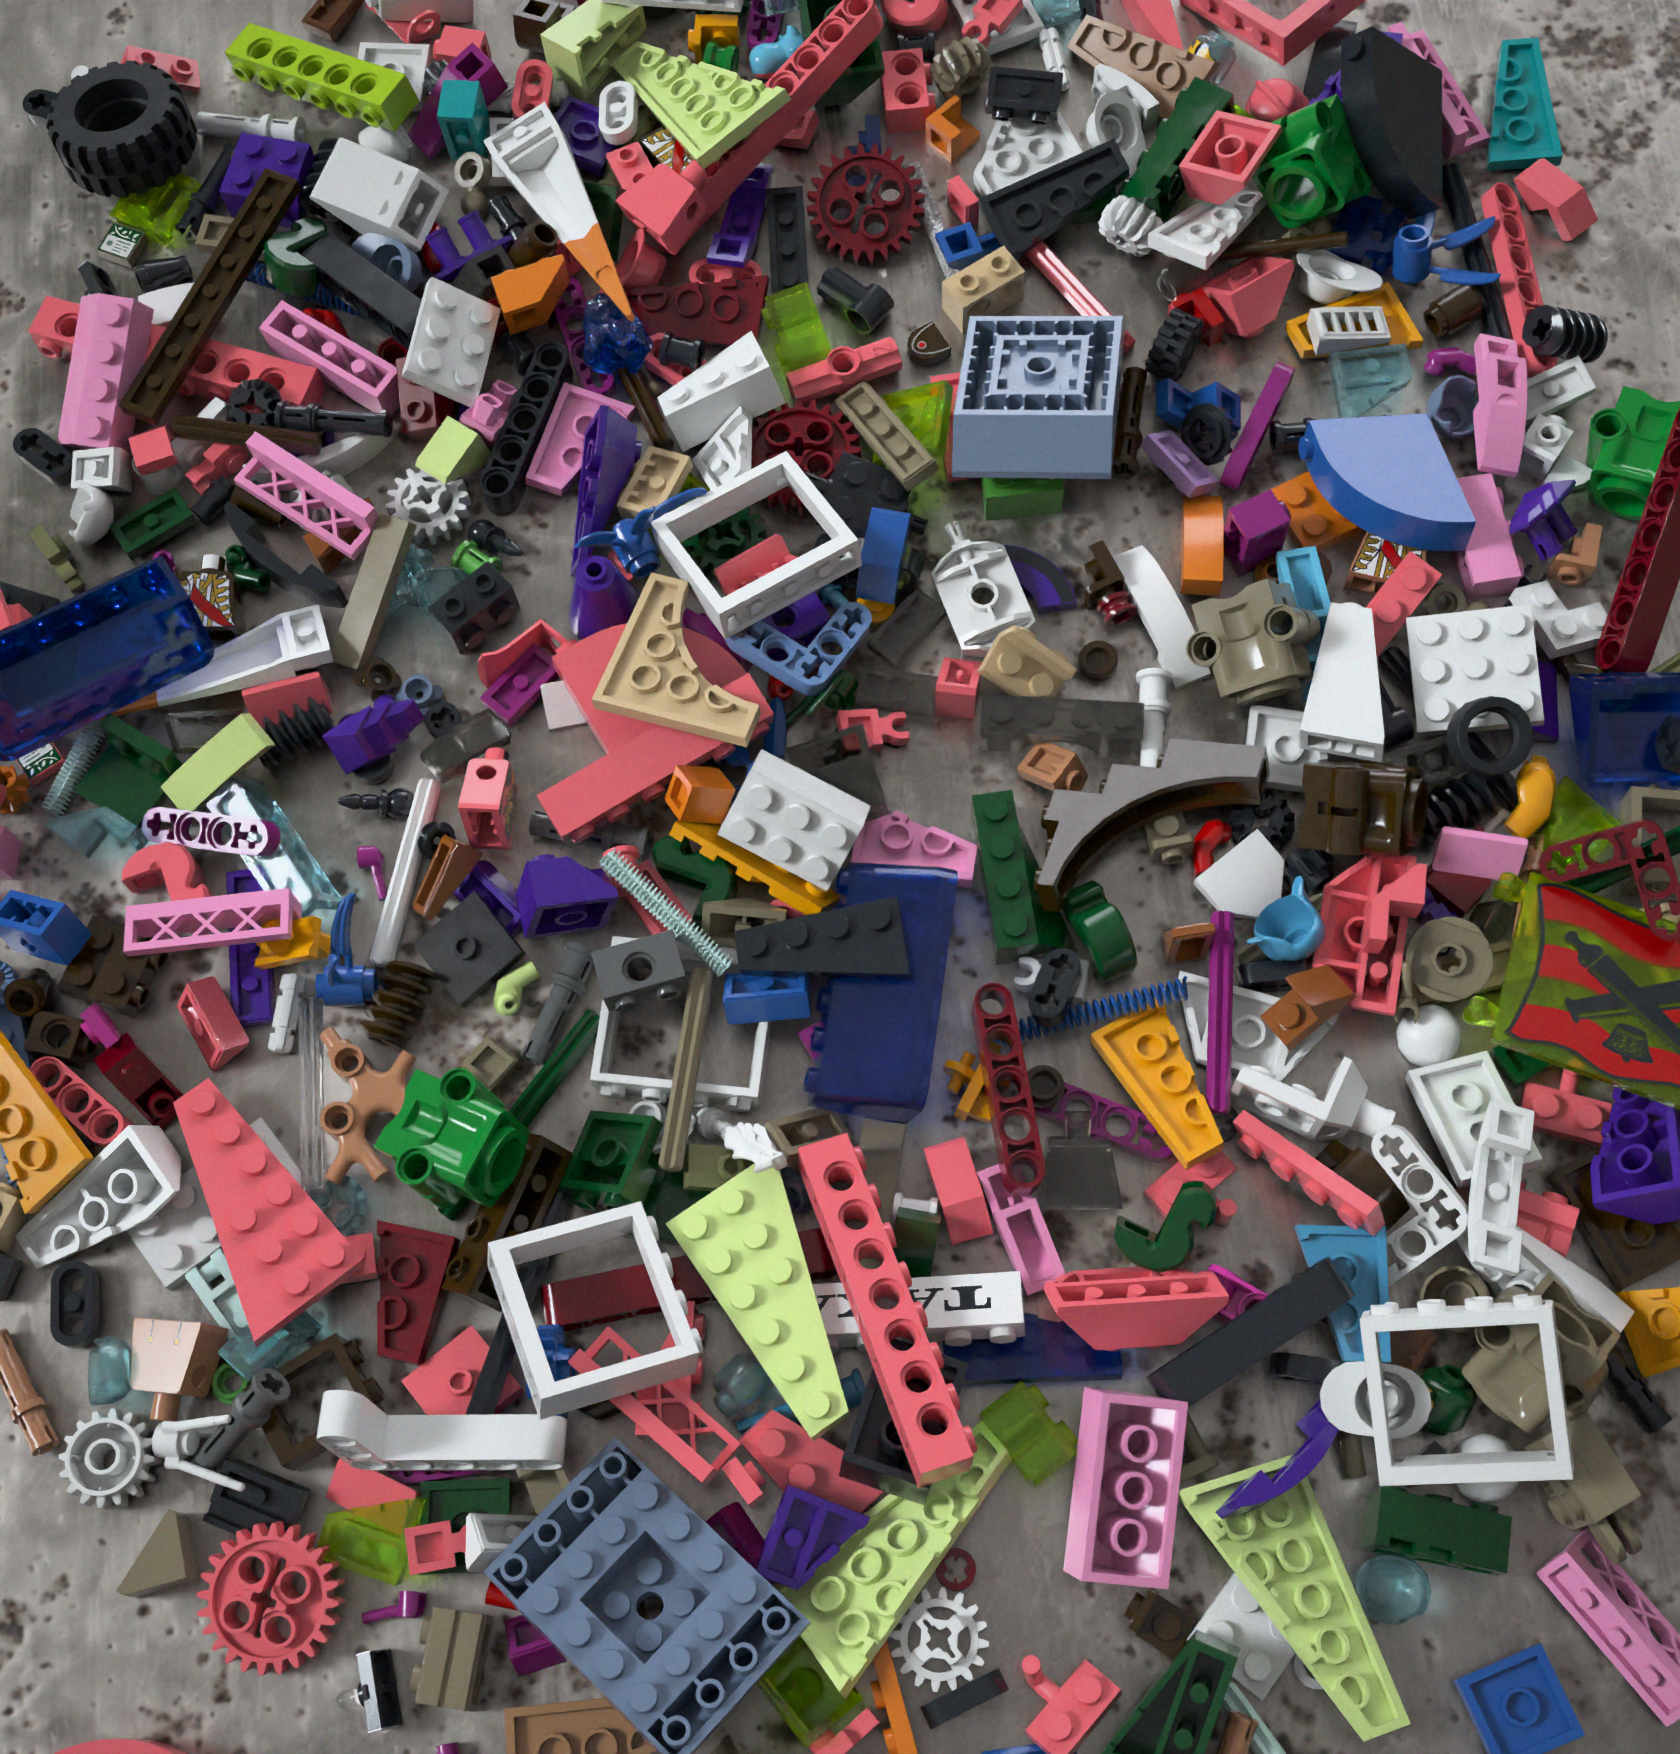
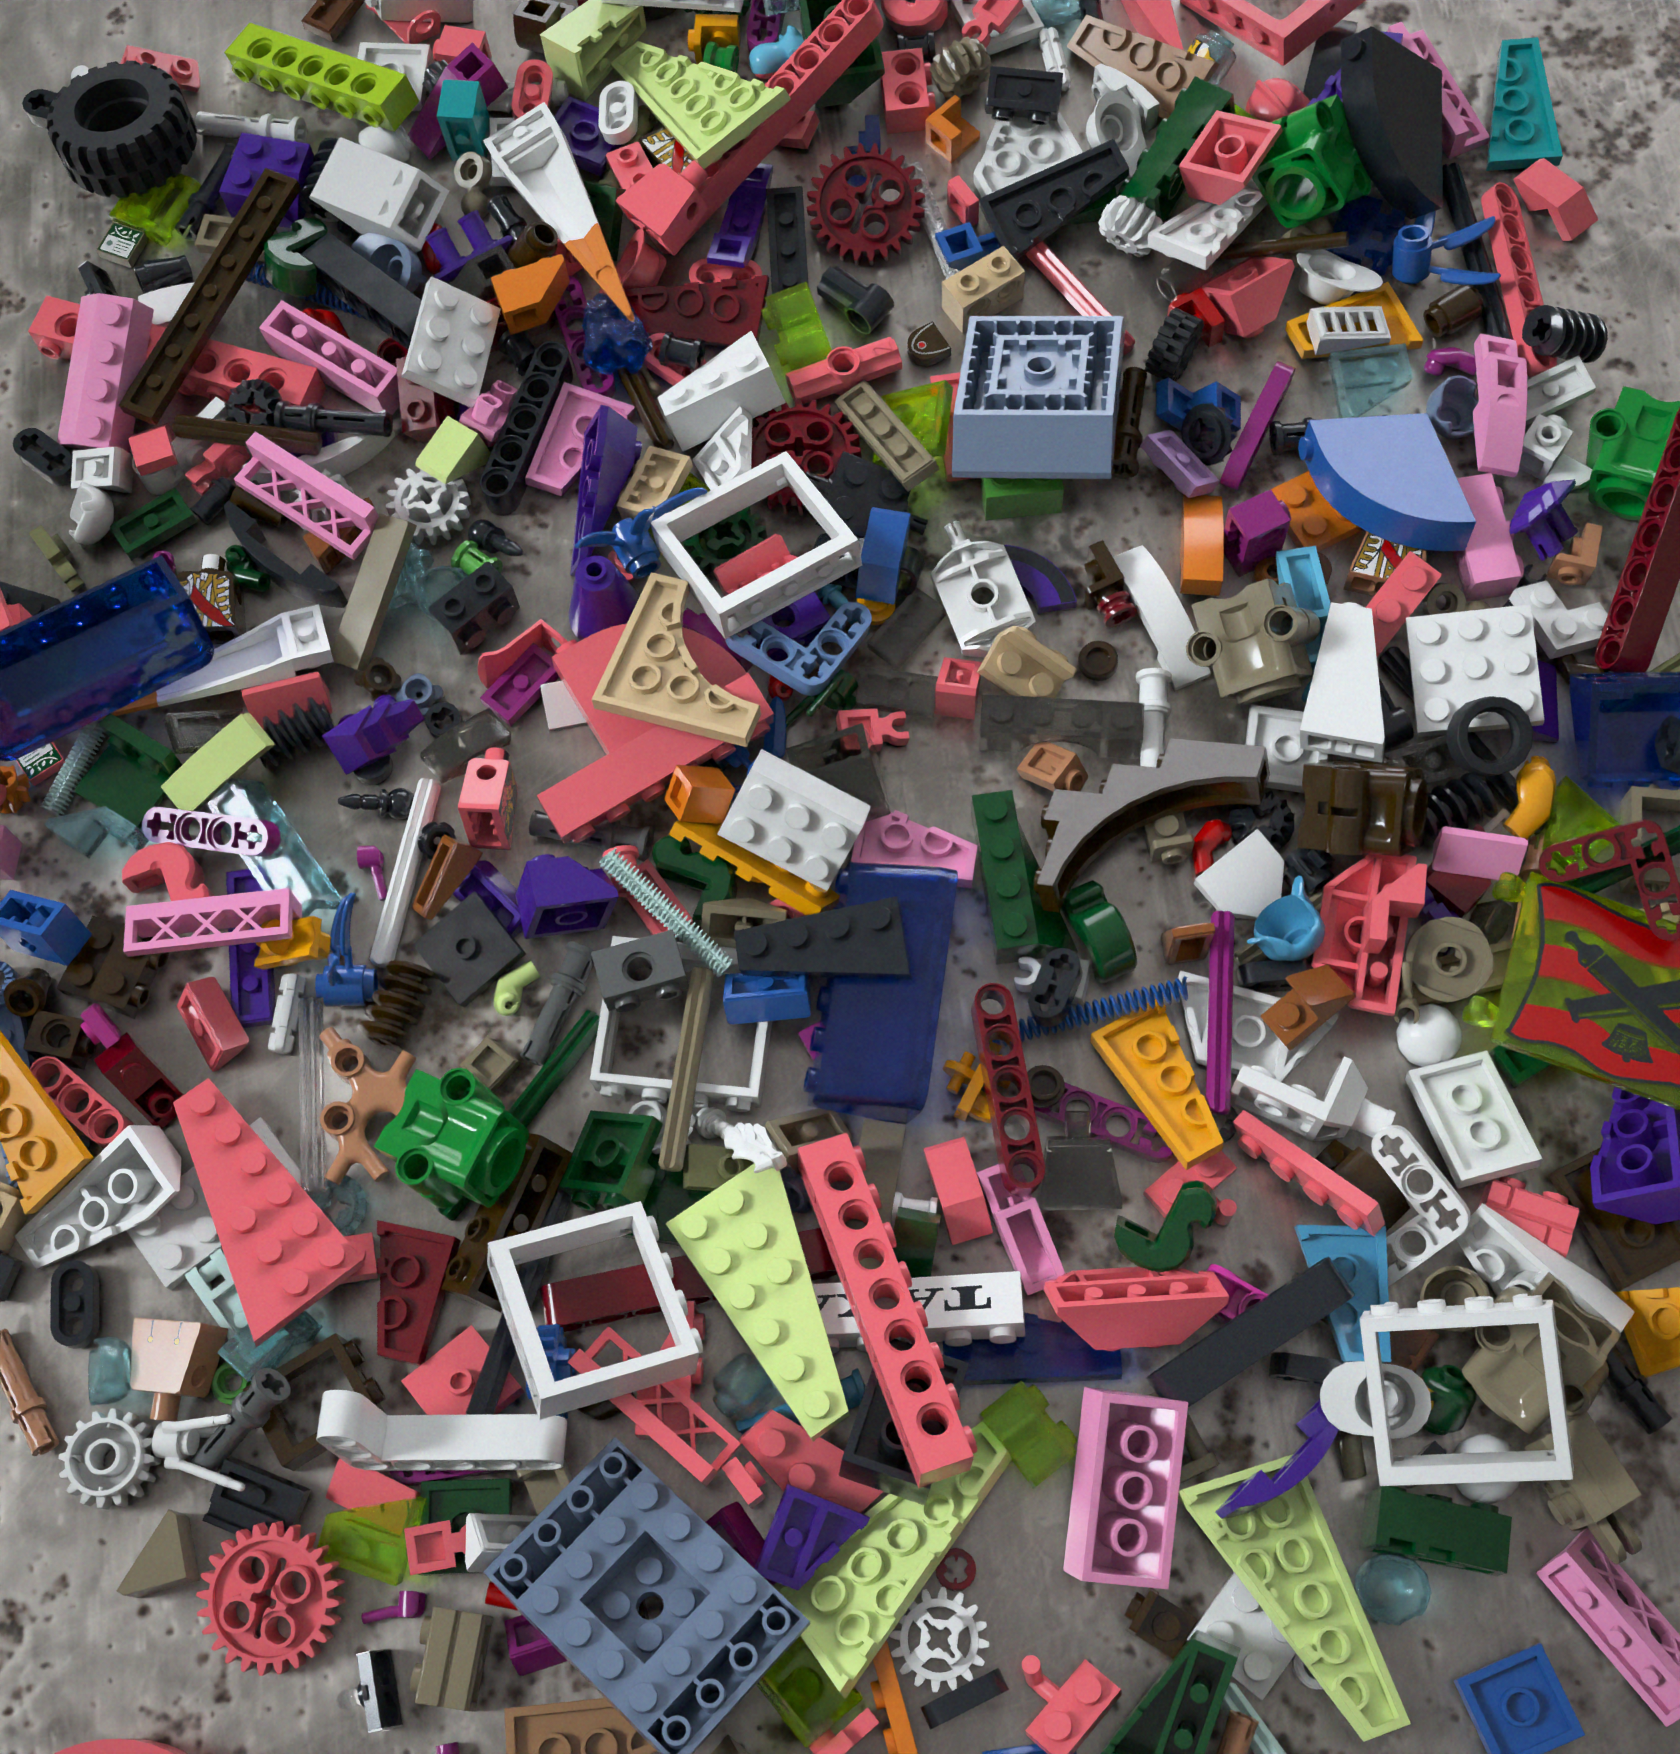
(1496, 1187): white slope -> none
(1564, 1112): coral plate -> none

